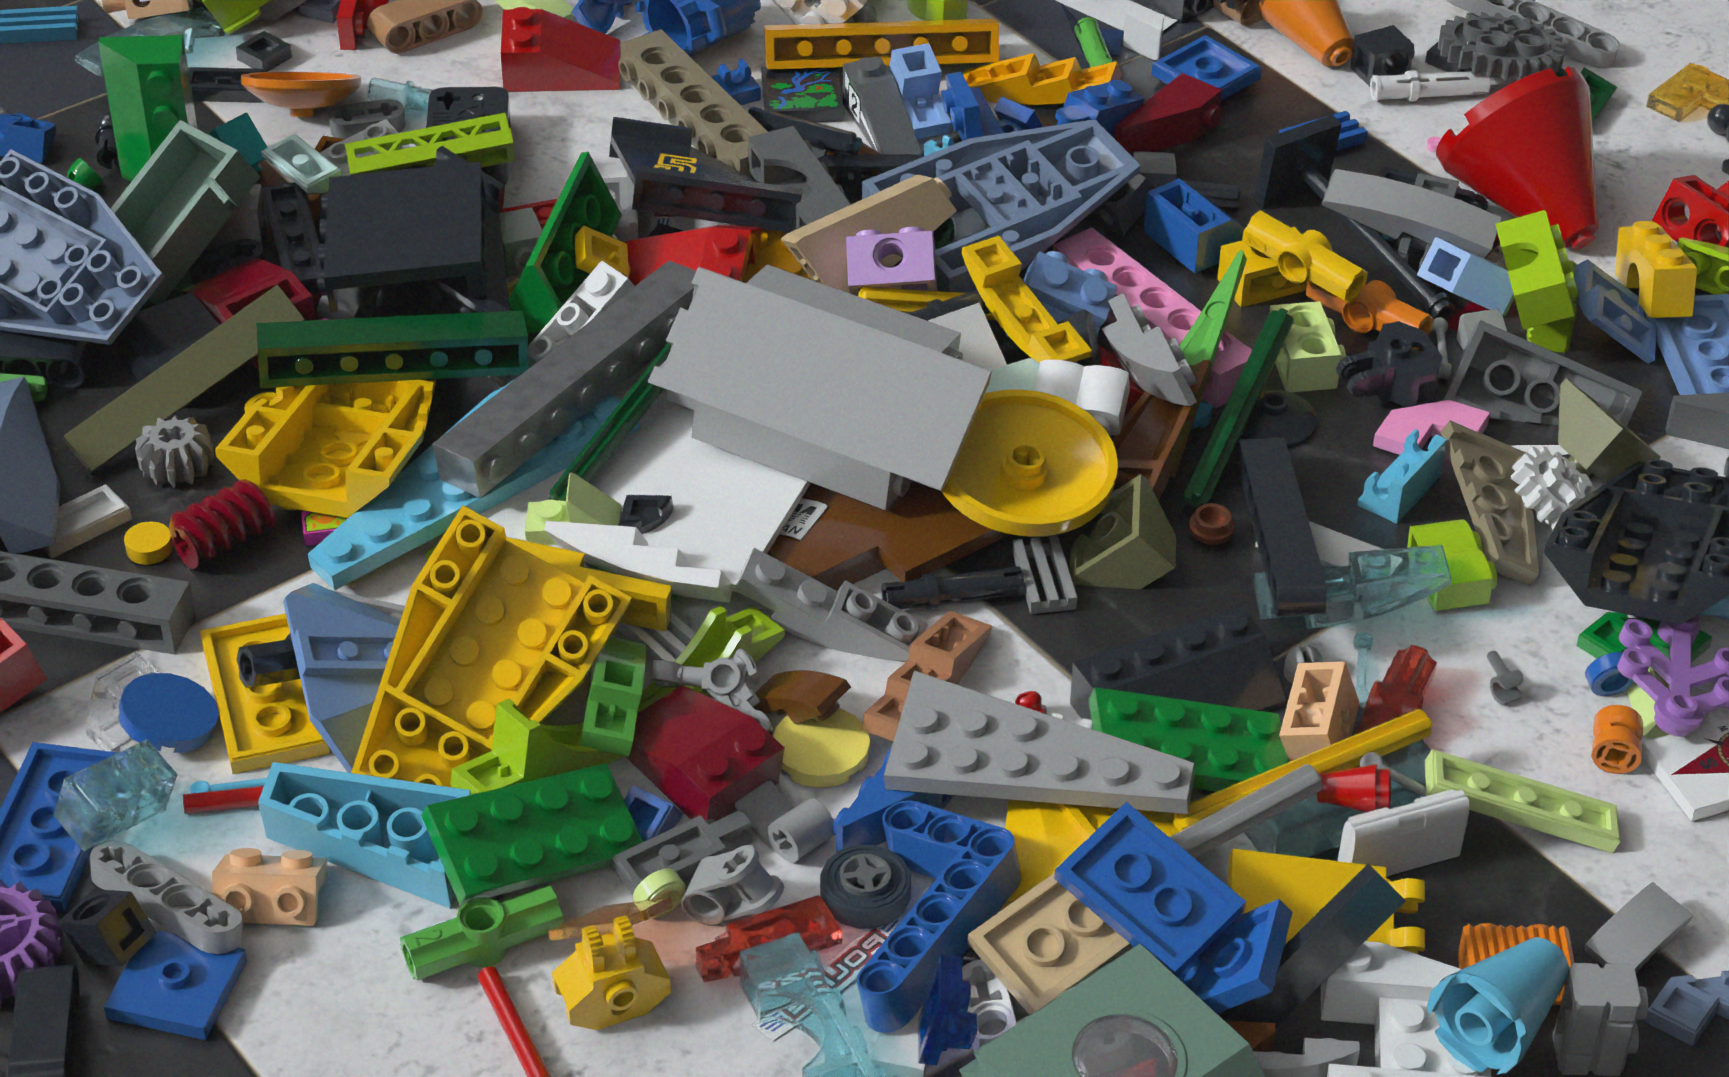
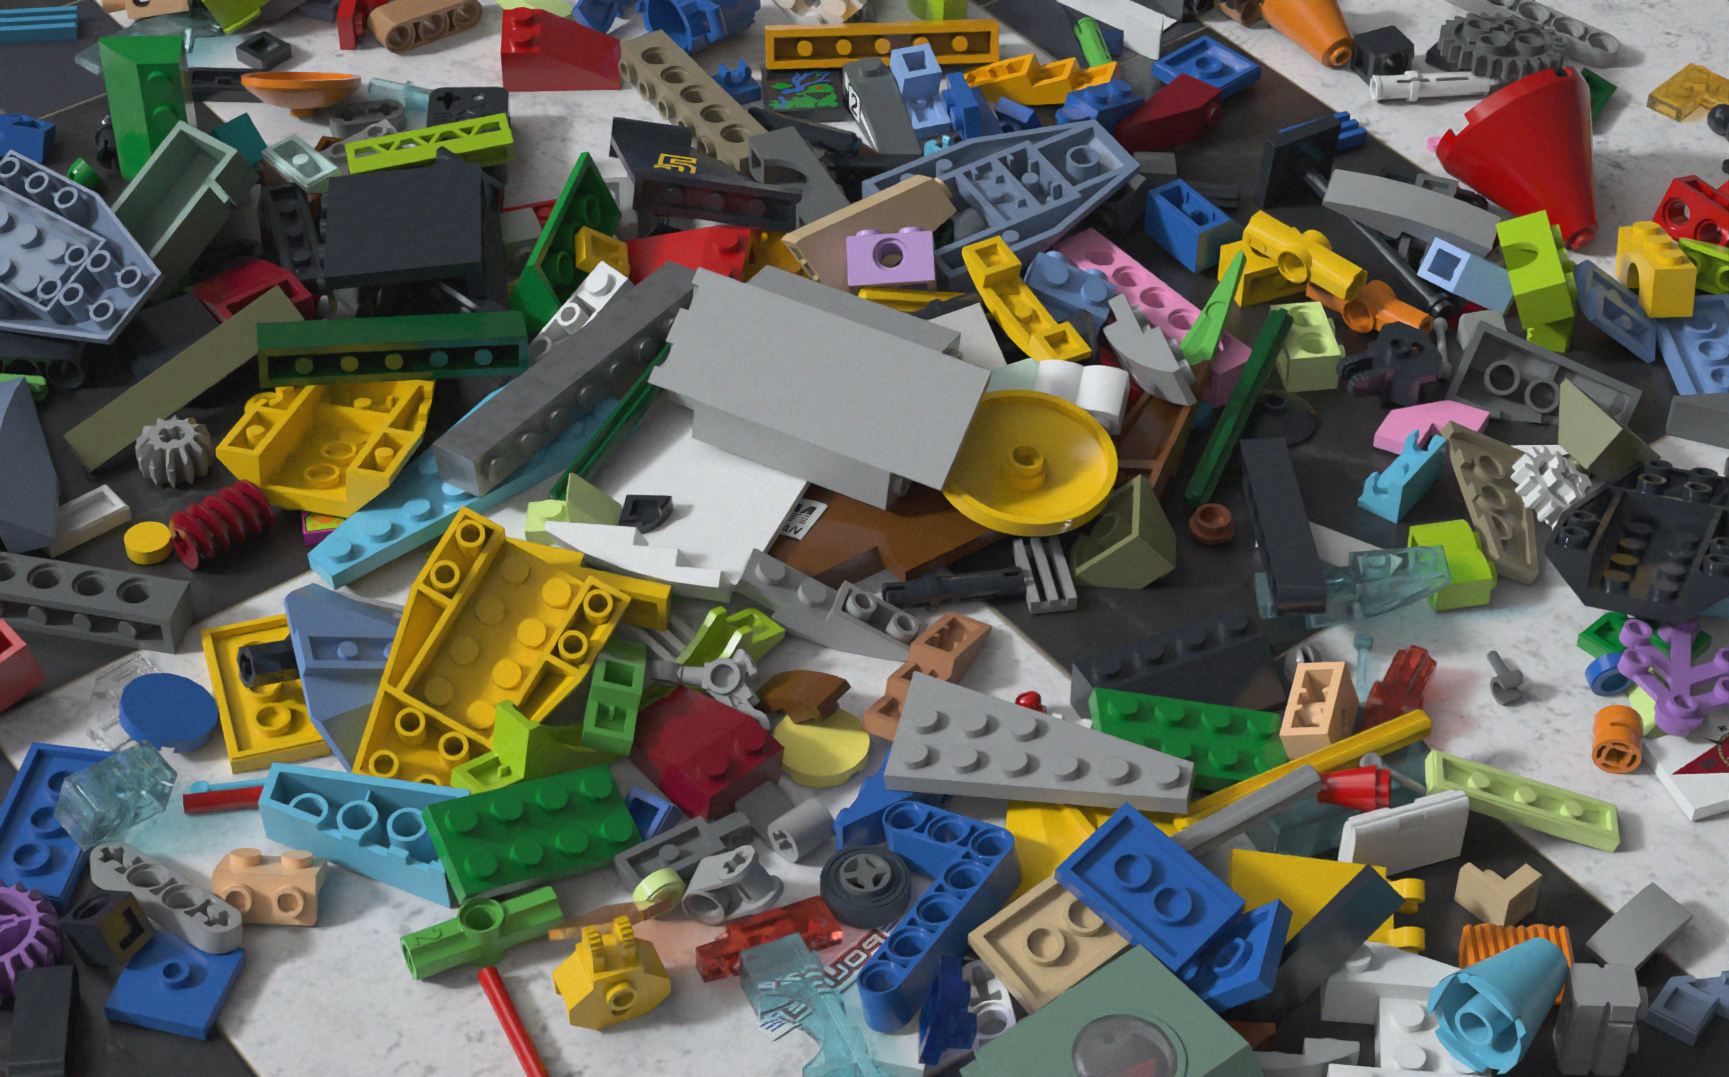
(1498, 899): none -> tan panel

